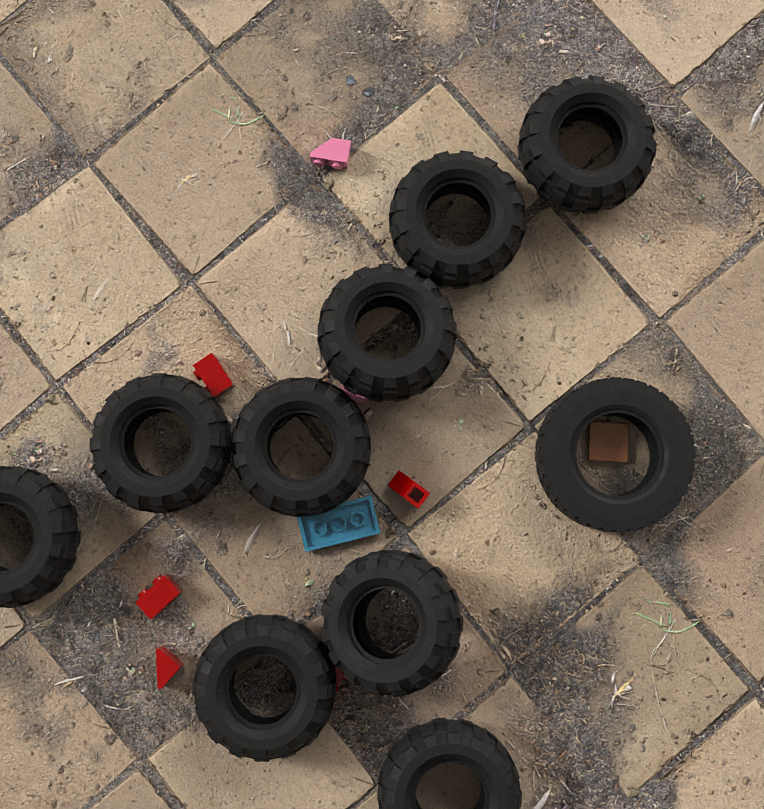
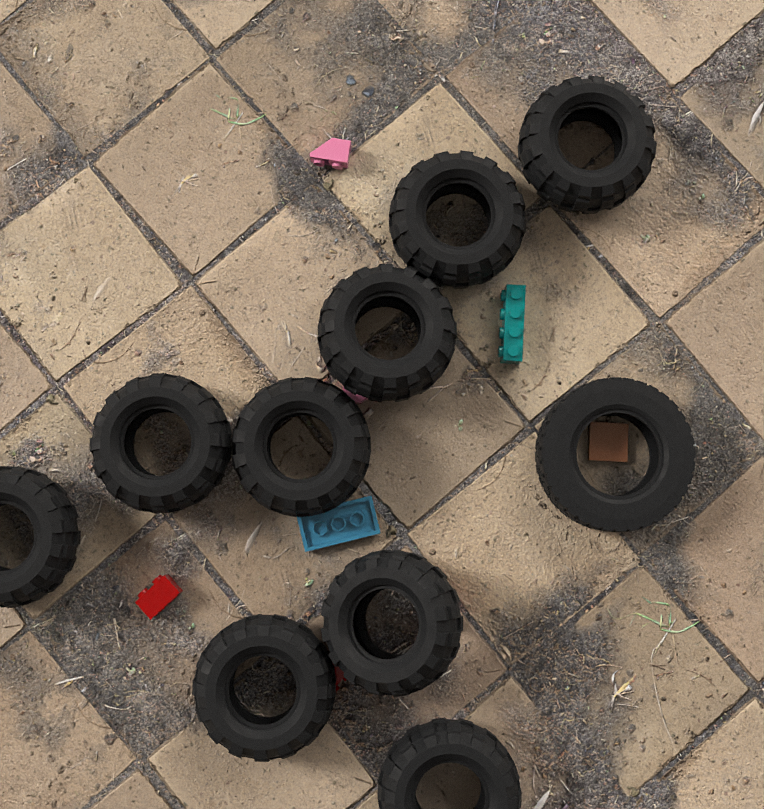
(166, 665): red slope -> none
(213, 375): red brick -> none
(408, 489): red slope -> none
(512, 324): none -> teal brick

